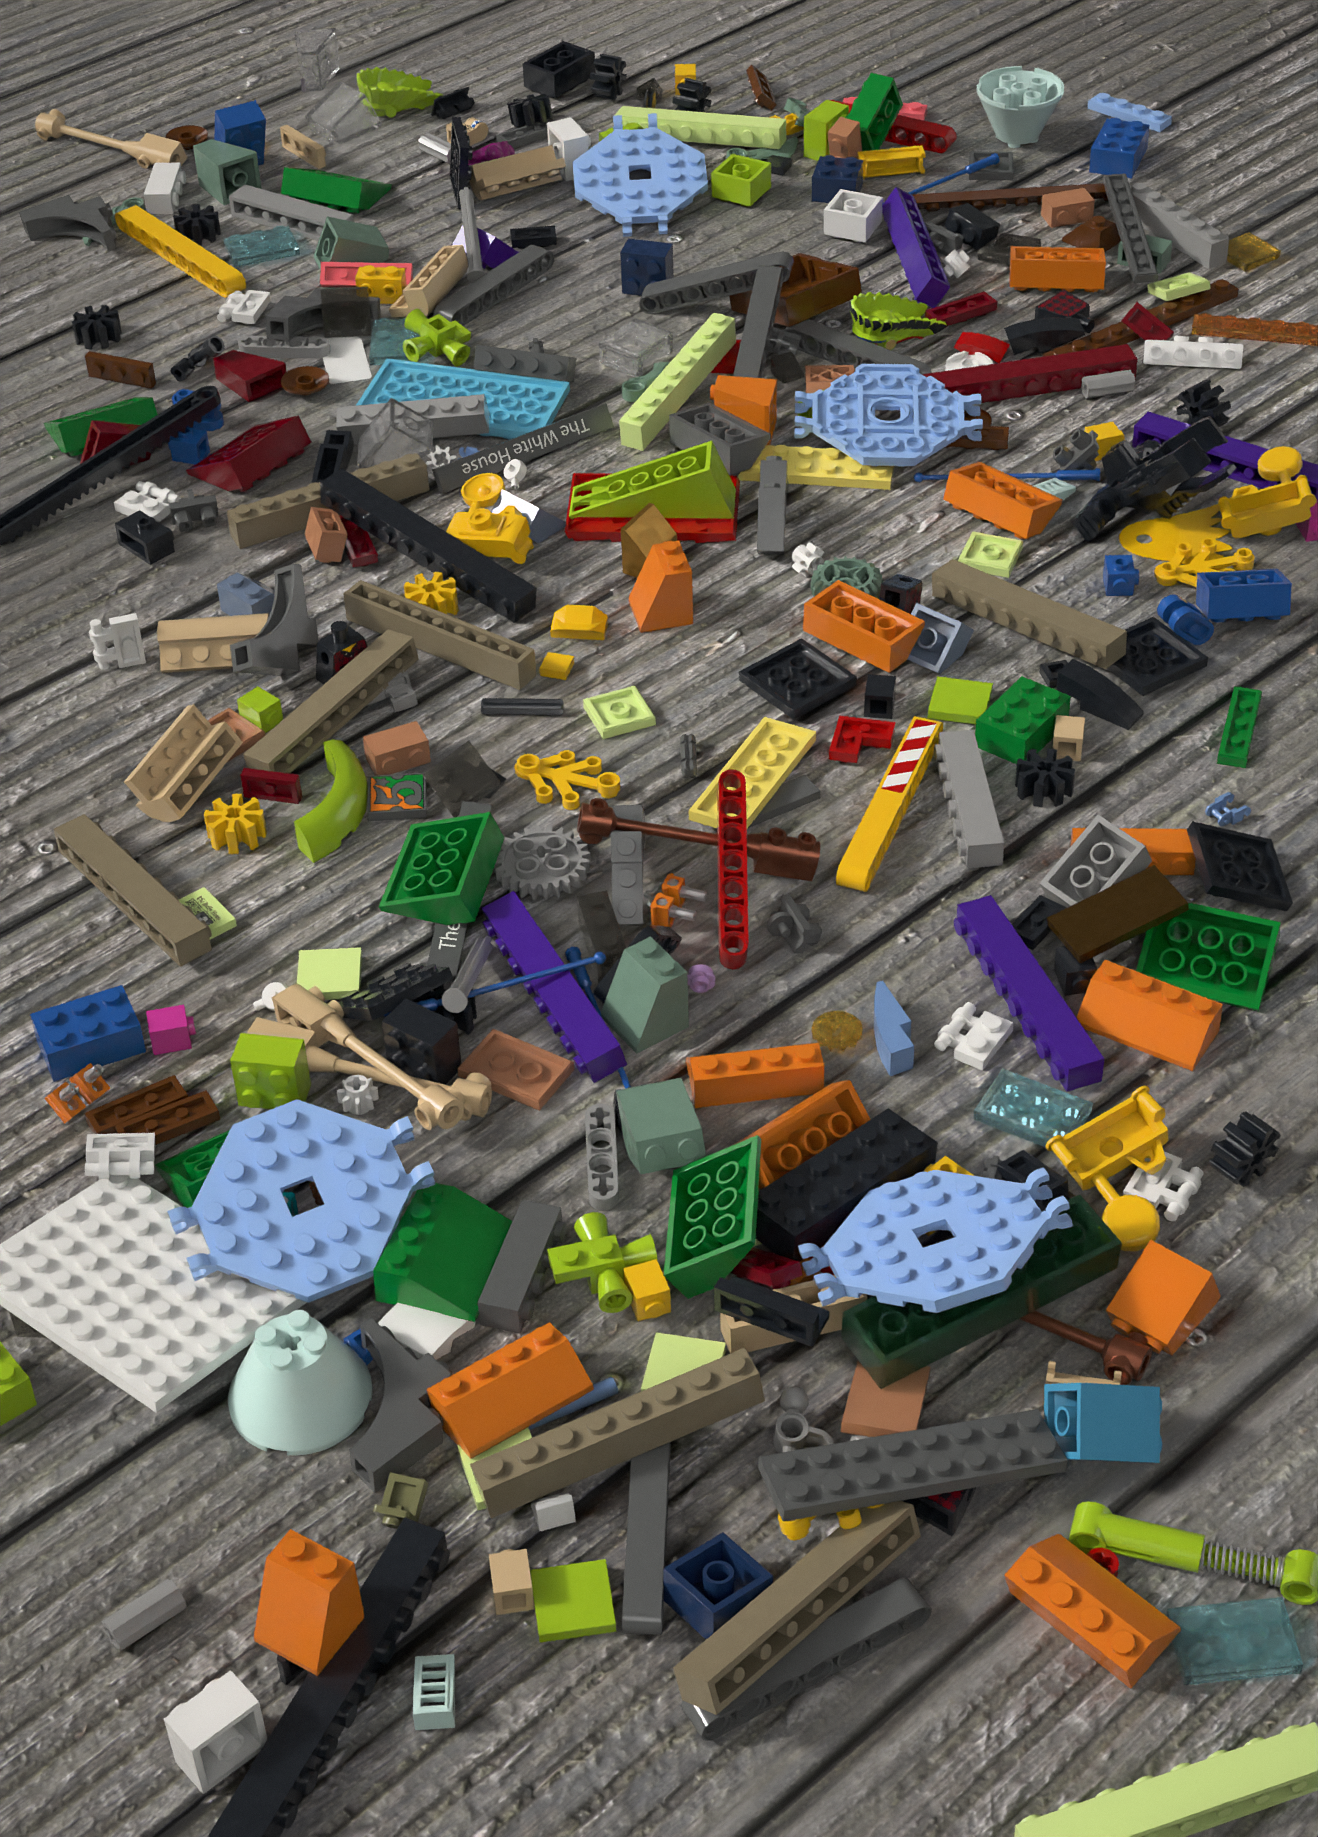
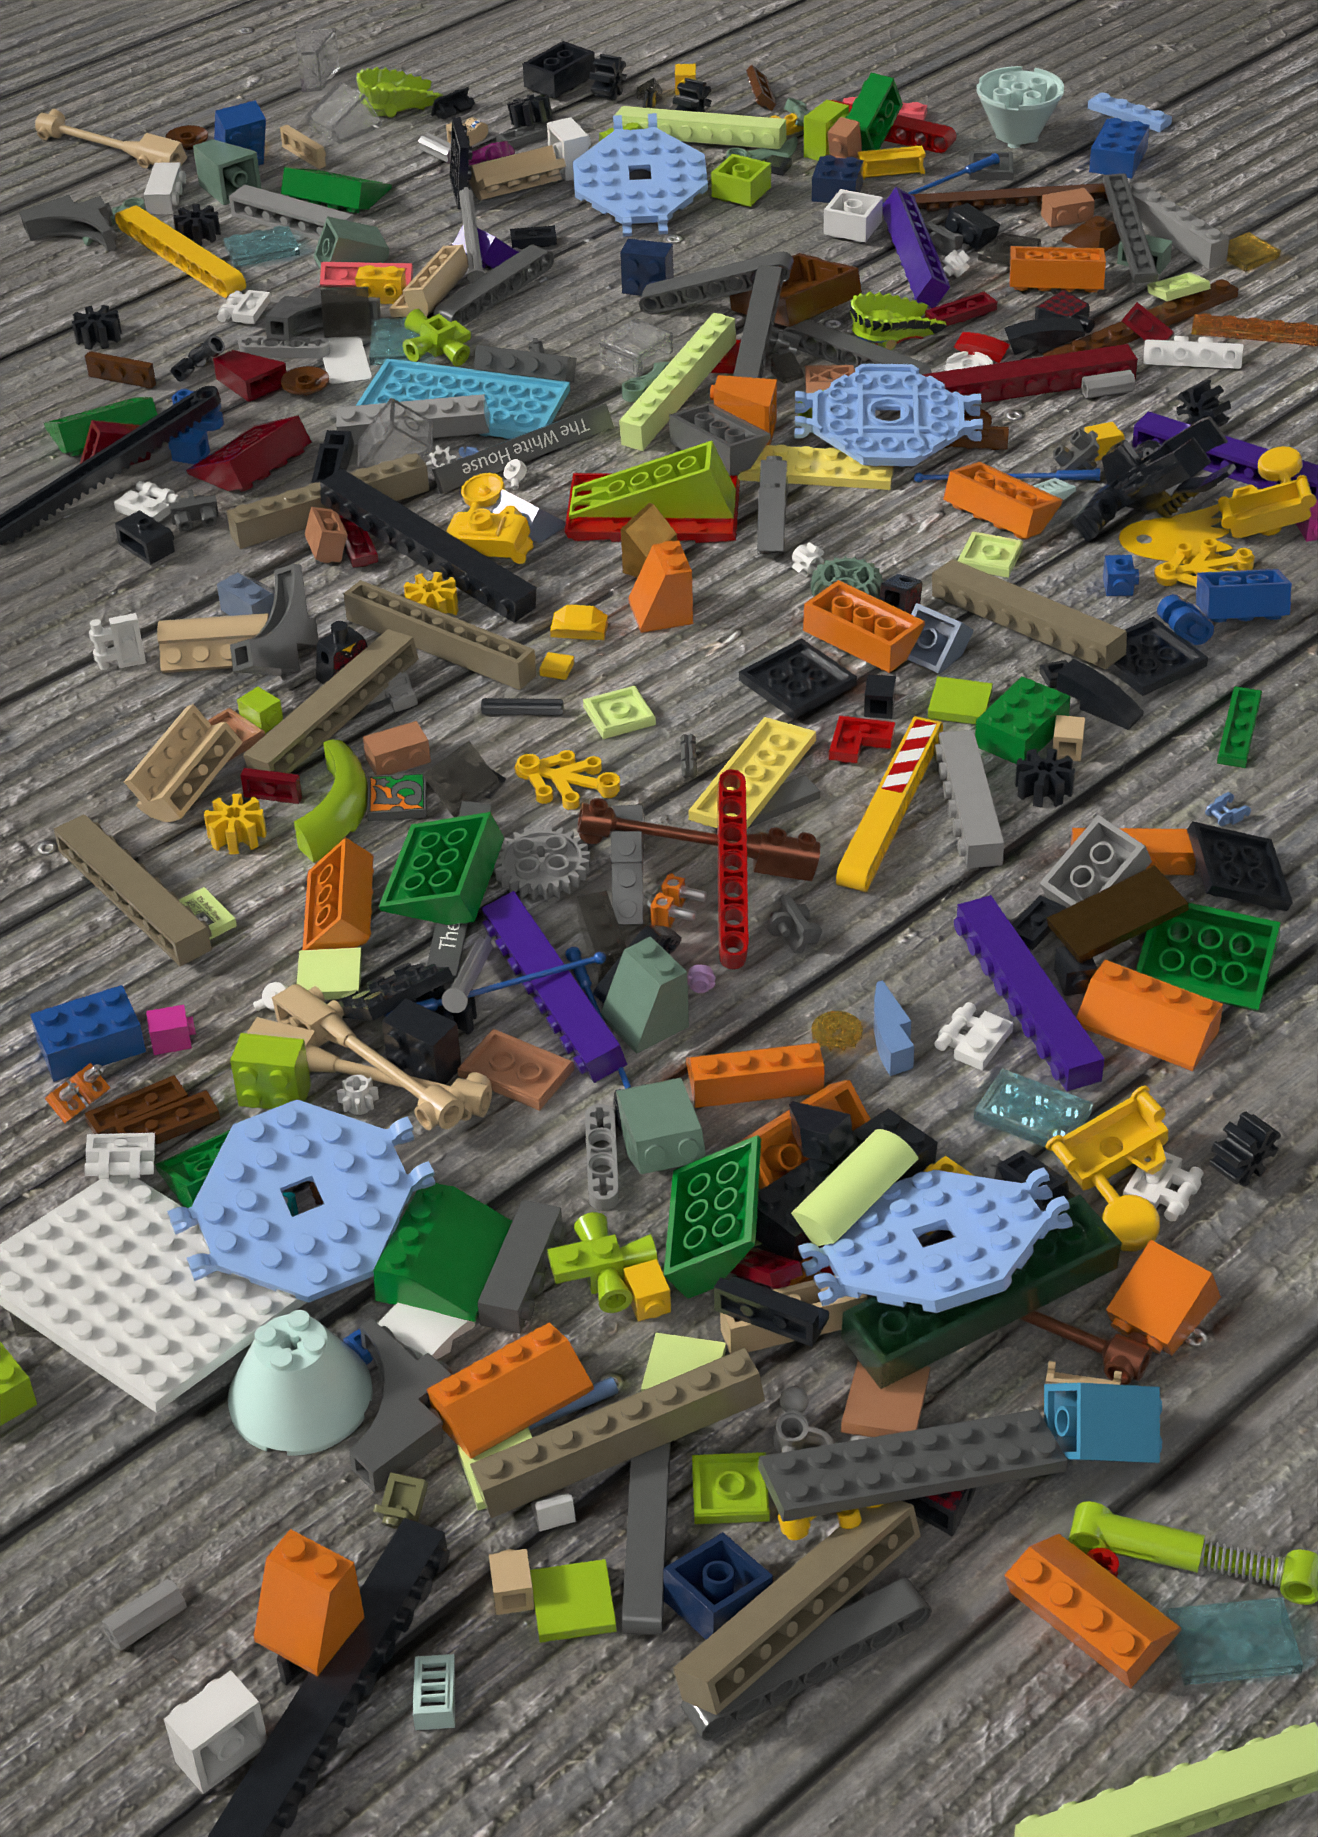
(339, 899): none -> orange slope
(729, 1489): none -> lime tile
(821, 1131): none -> black slope
(854, 1187): none -> yellowish green brick

